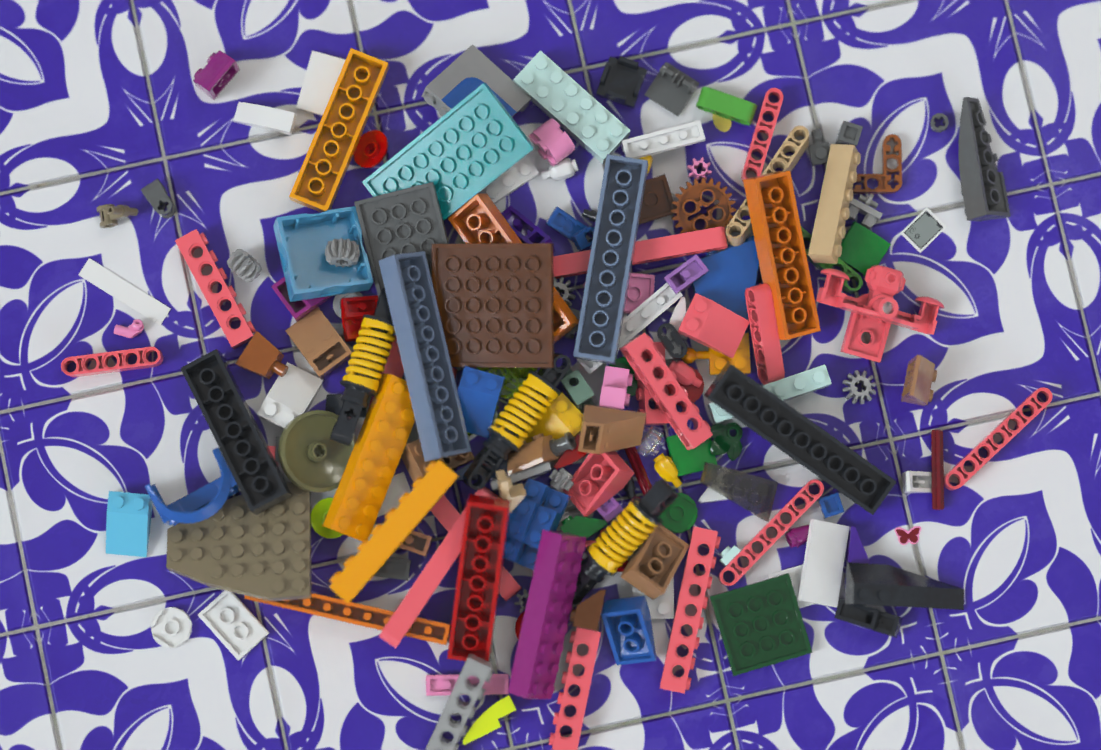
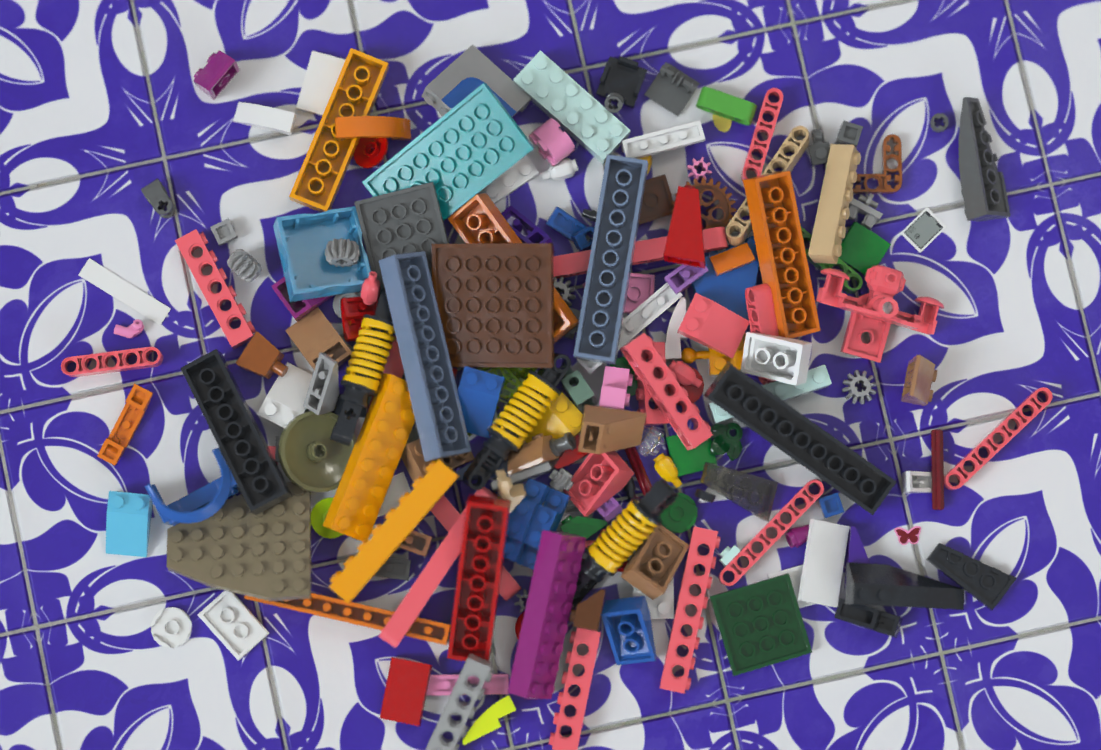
(111, 214): dark tan piece -> none
(126, 425): none -> orange slope
(224, 232): none -> light grey plate
(324, 386): none -> light grey slope
(370, 289): none -> coral plant
(373, 127): none -> orange slope
(405, 691): none -> red tile
(617, 96): none -> dark grey bush
(675, 338): black beam -> none
(685, 233): none -> red slope
(705, 495): none -> black tile
(732, 259): none -> orange slope
(776, 358): none -> white slope
(976, 578): none -> black wing

